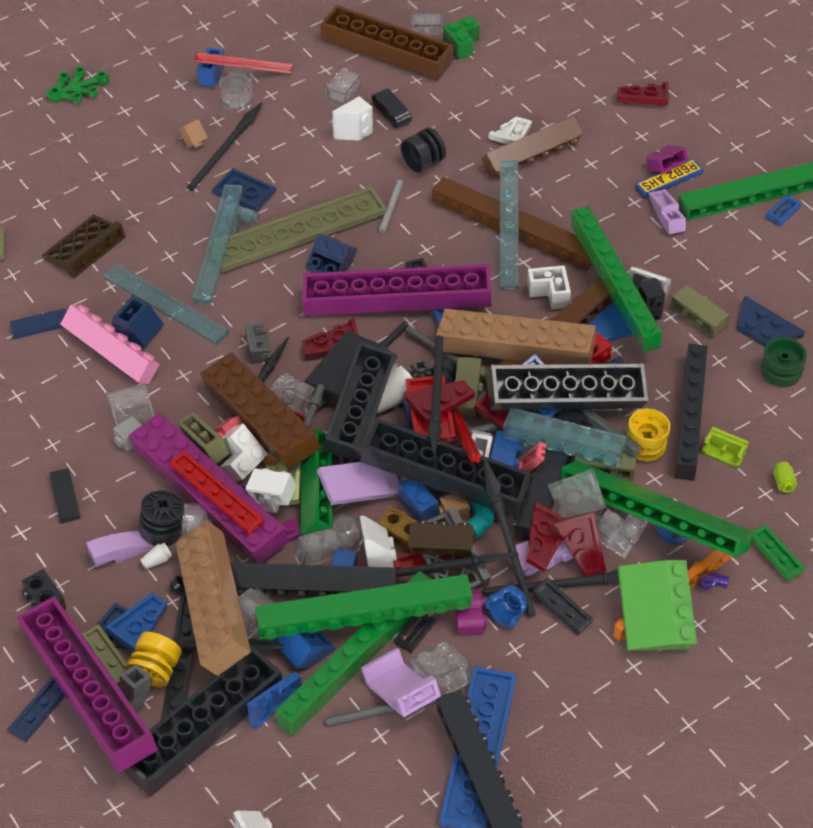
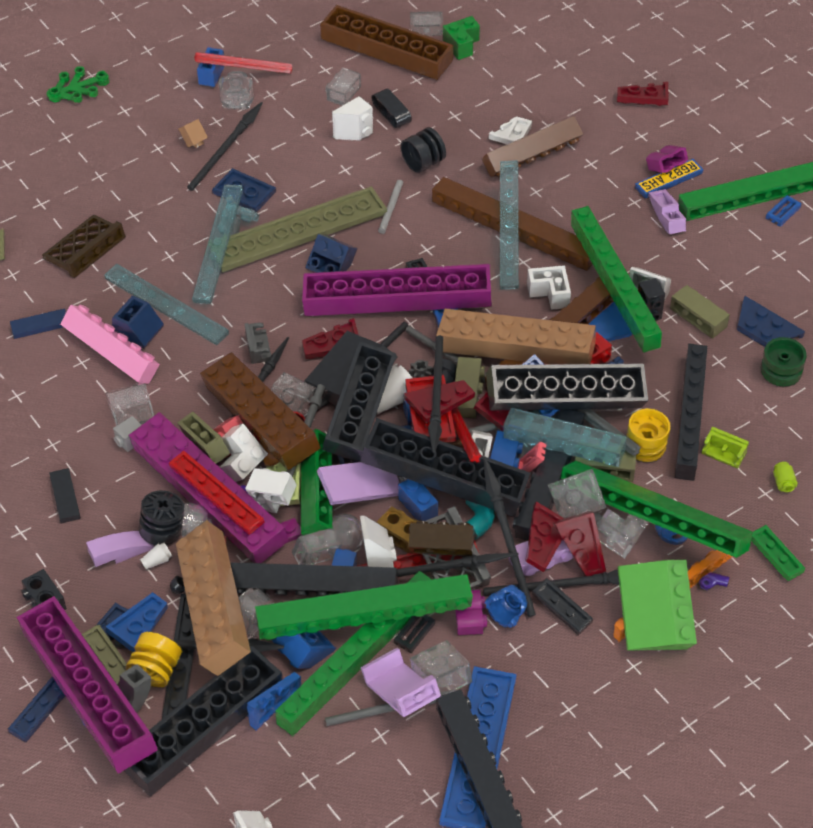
(450, 501): medium nougat brick -> none

